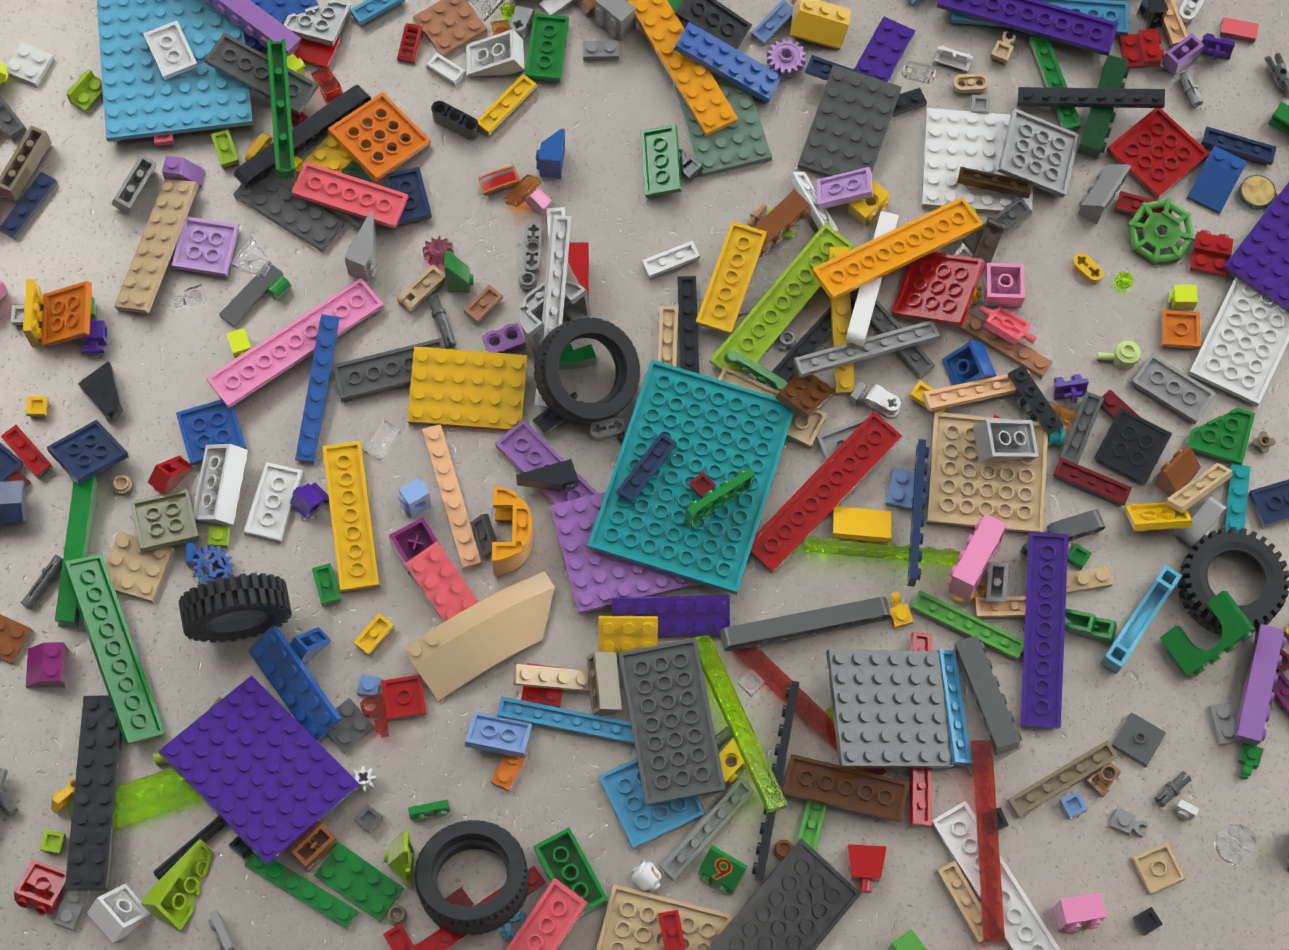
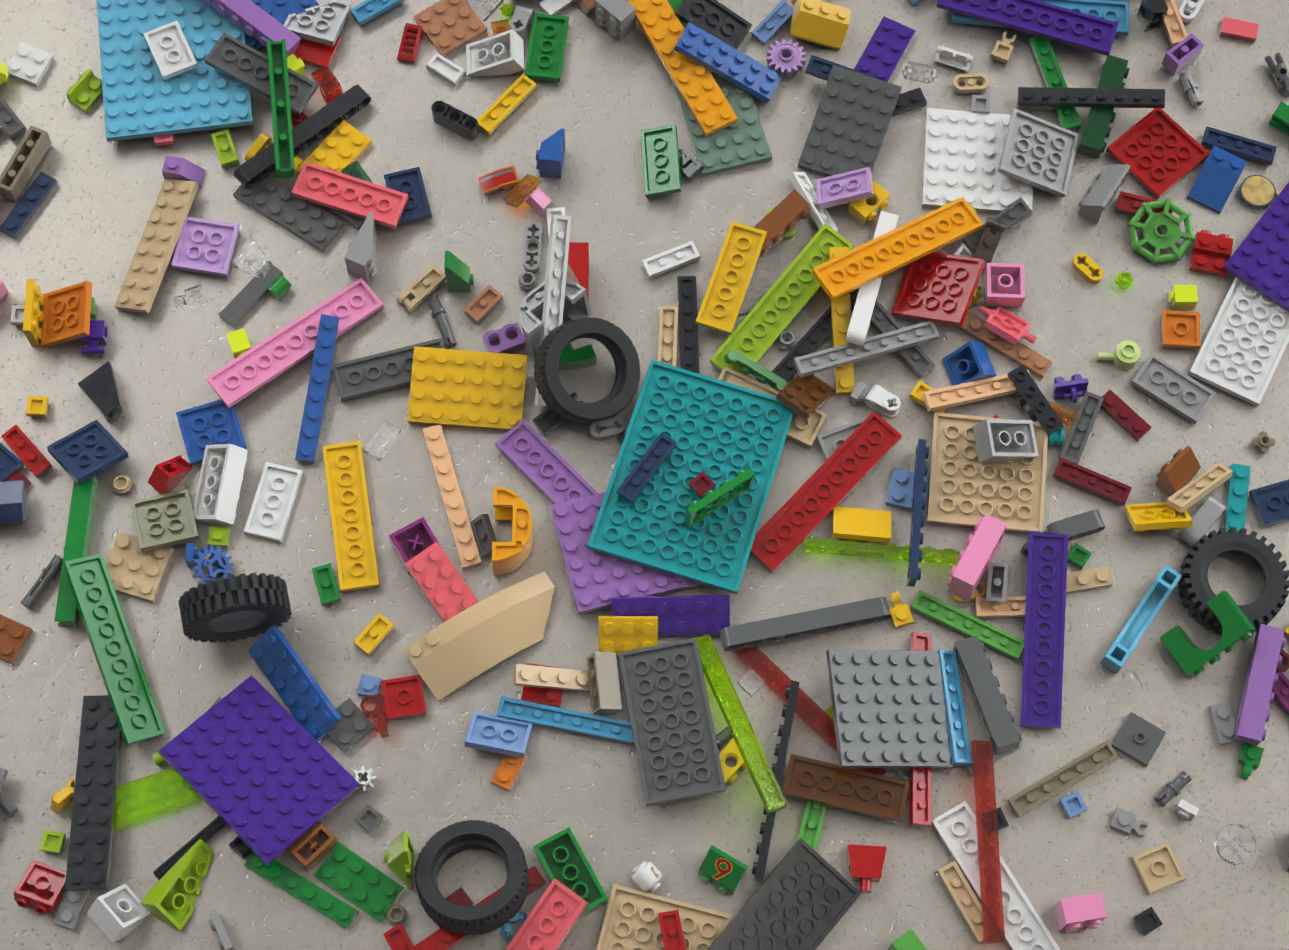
(47, 665): magenta slope -> none
(134, 183): light grey brick -> none
(308, 499): dark purple brick -> none
(310, 644): blue slope -> none
(366, 135): orange piece -> none
(414, 498): light blue brick -> none
(436, 245): clear pink gear -> none
(437, 809): green plate -> none
(553, 477): black slope -> none
(600, 50): light grey plate -> none
(640, 821): dark azure plate -> none
(706, 828): light grey plate -> none
(756, 215): nougat bar -> none
(781, 848): dark orange plate -> none
(994, 182): dark brown plate -> none
(1090, 626): green slope -> none
(1100, 782): medium nougat plate -> none
(1132, 445): black plate -> none
(1142, 49): red plate -> none
(1217, 47): dark purple hips -> none
(1223, 436): green plate -> none

